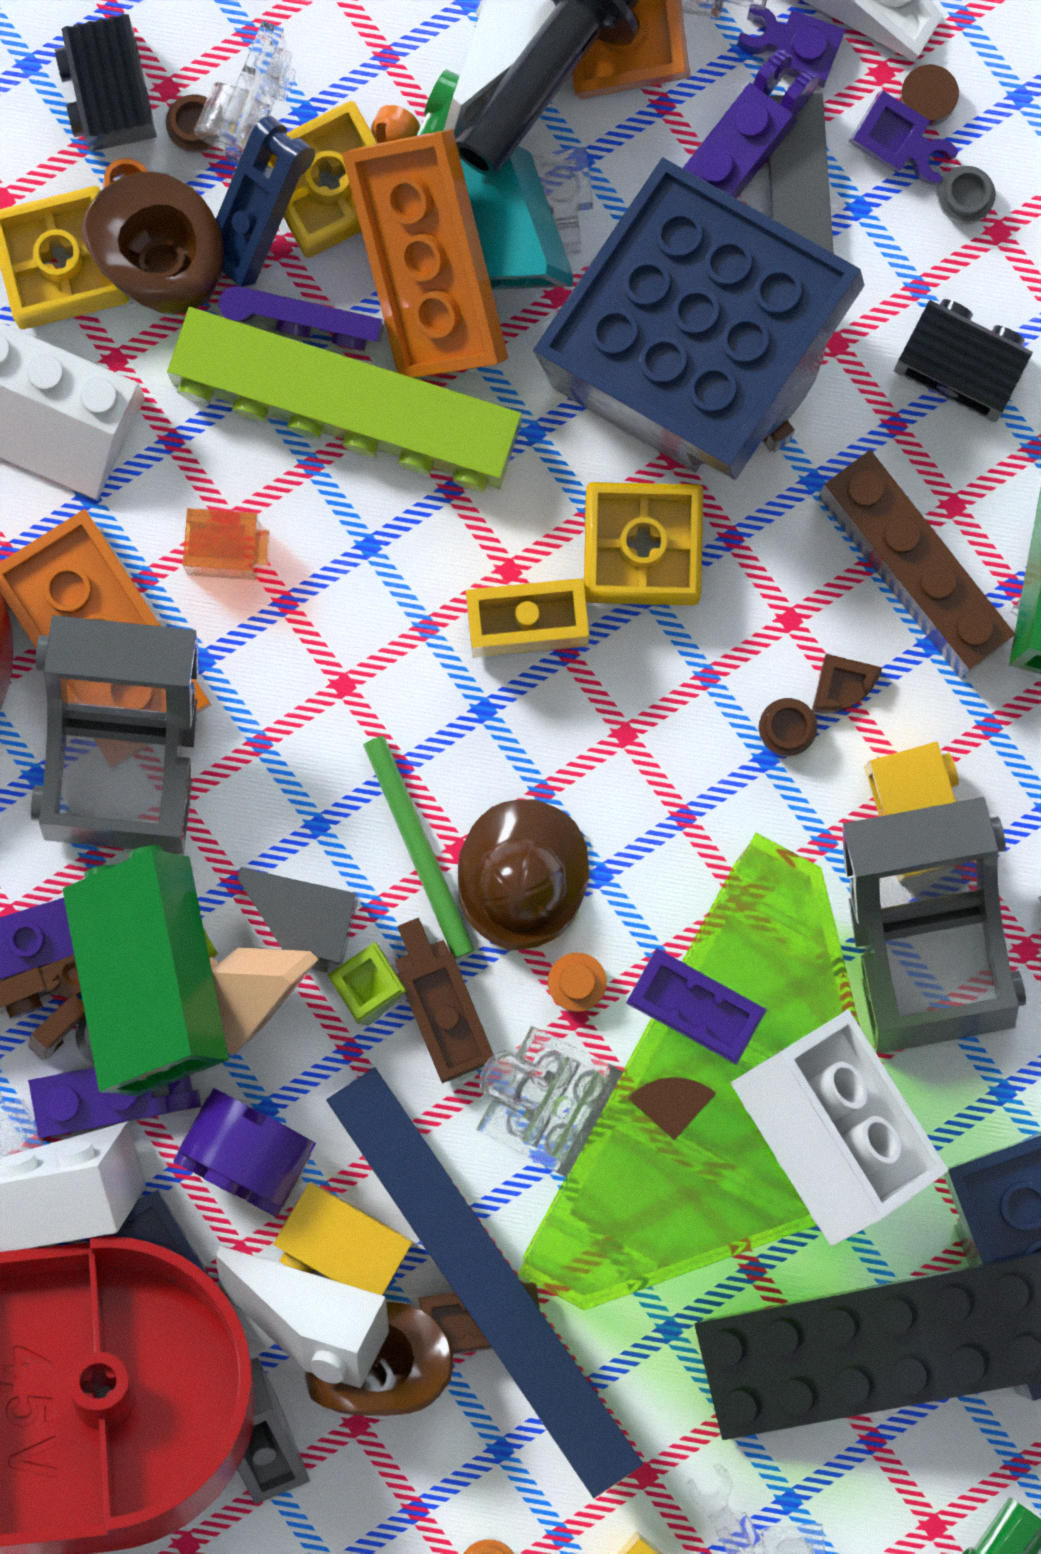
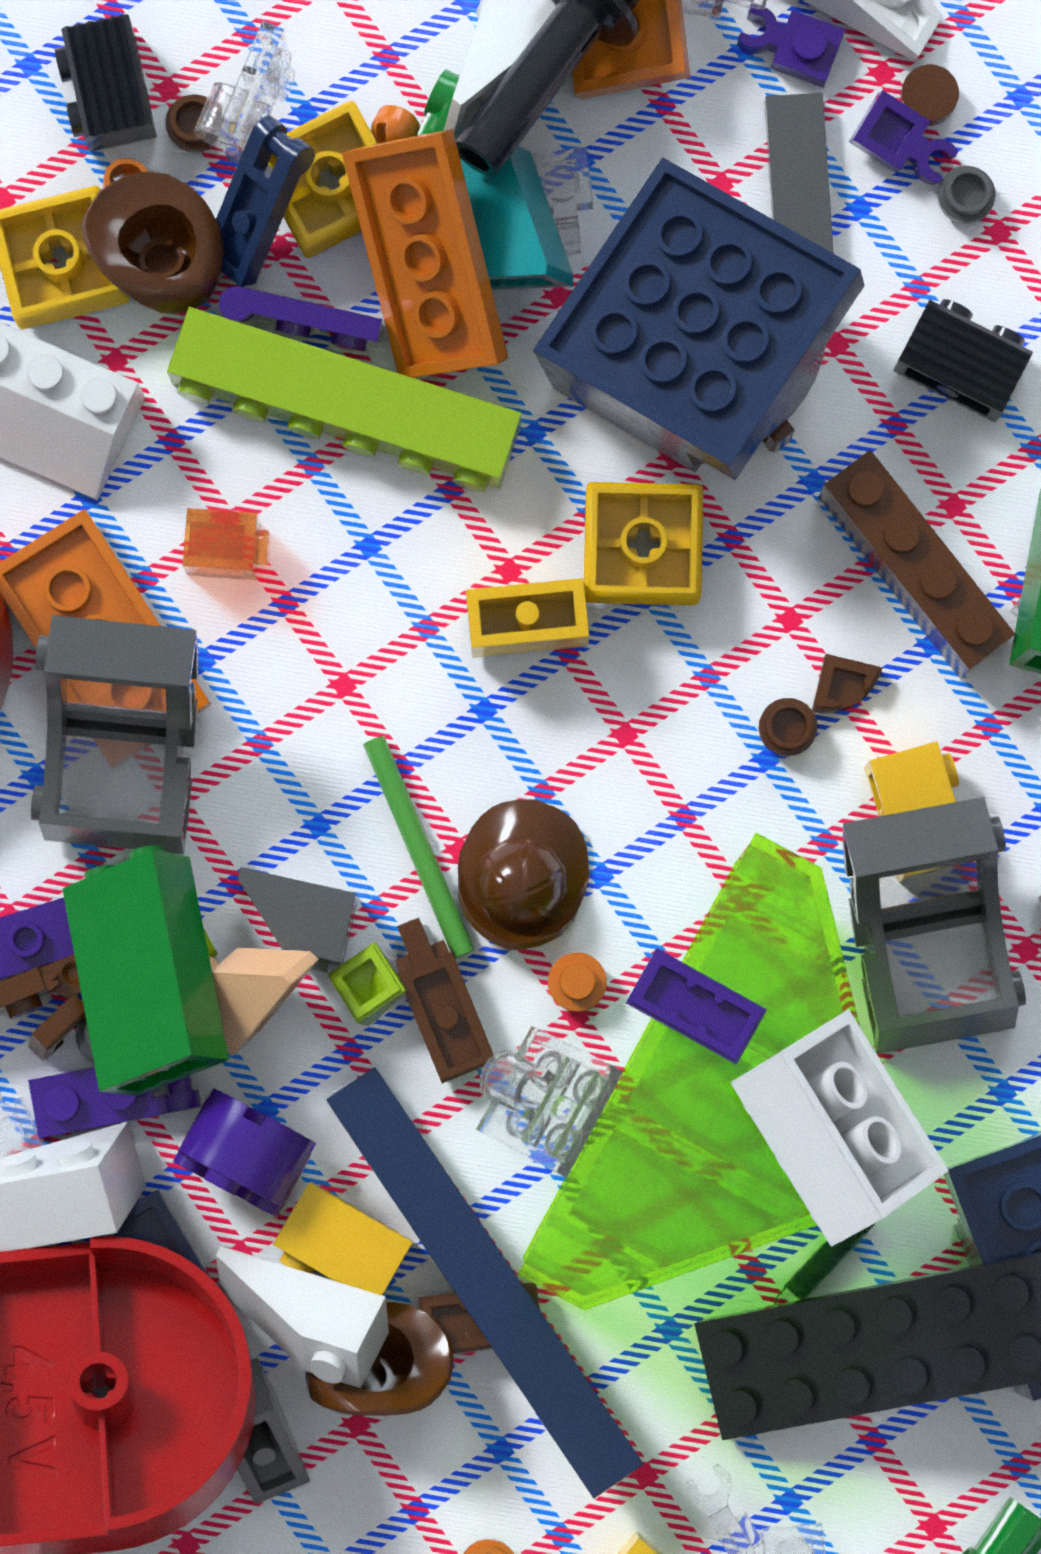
(672, 1102): reddish brown tile -> none
(752, 127): dark purple hinge -> none
(821, 1265): none -> clear green piece

